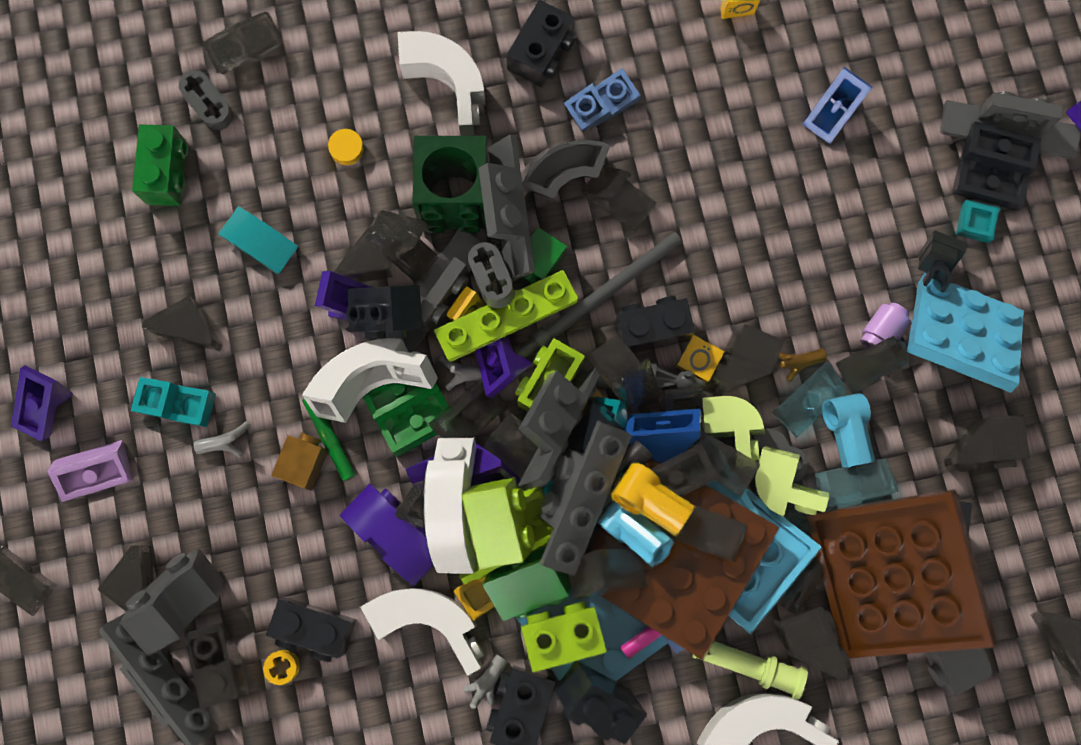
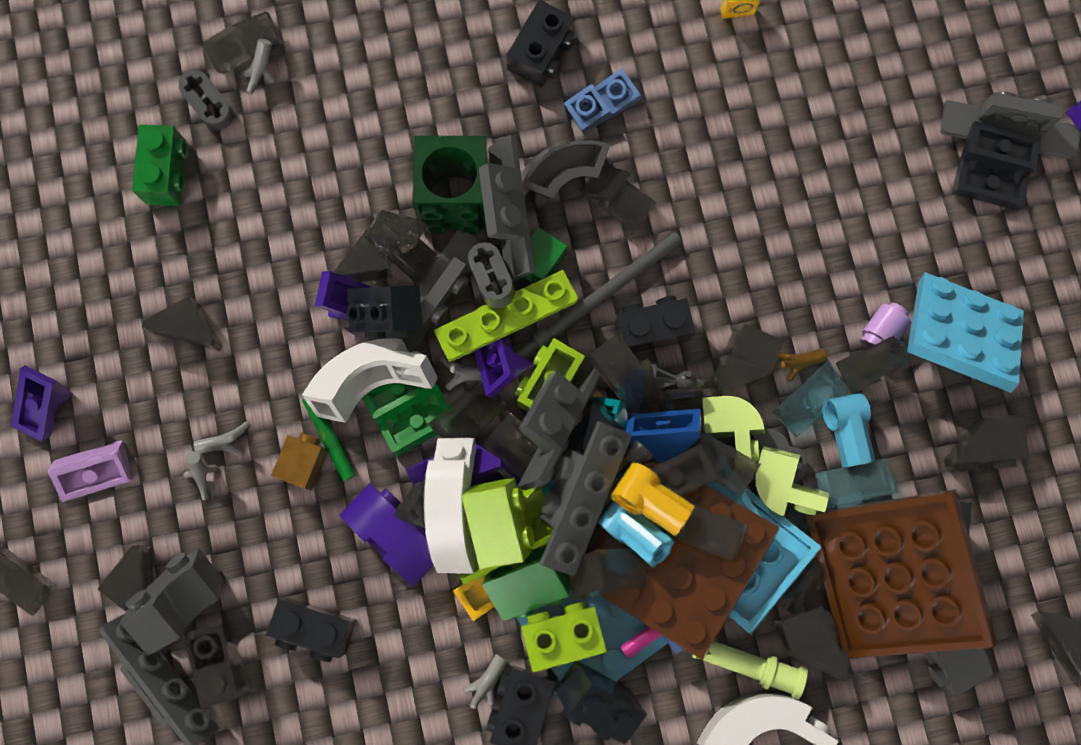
(173, 402): teal slope -> none
(198, 472): none -> light grey bar
(258, 240): teal slope -> none
(259, 66): none -> light grey bar
(272, 662): yellow bush -> none
(346, 147): yellow tile -> none
(430, 608): white arch -> none
(440, 58): white arch -> none
(465, 303): yellow tile -> none
(700, 358): yellow tile -> none
(837, 105): slope -> none
(940, 257): pearl dark grey piece -> none
(977, 221): teal tile -> none

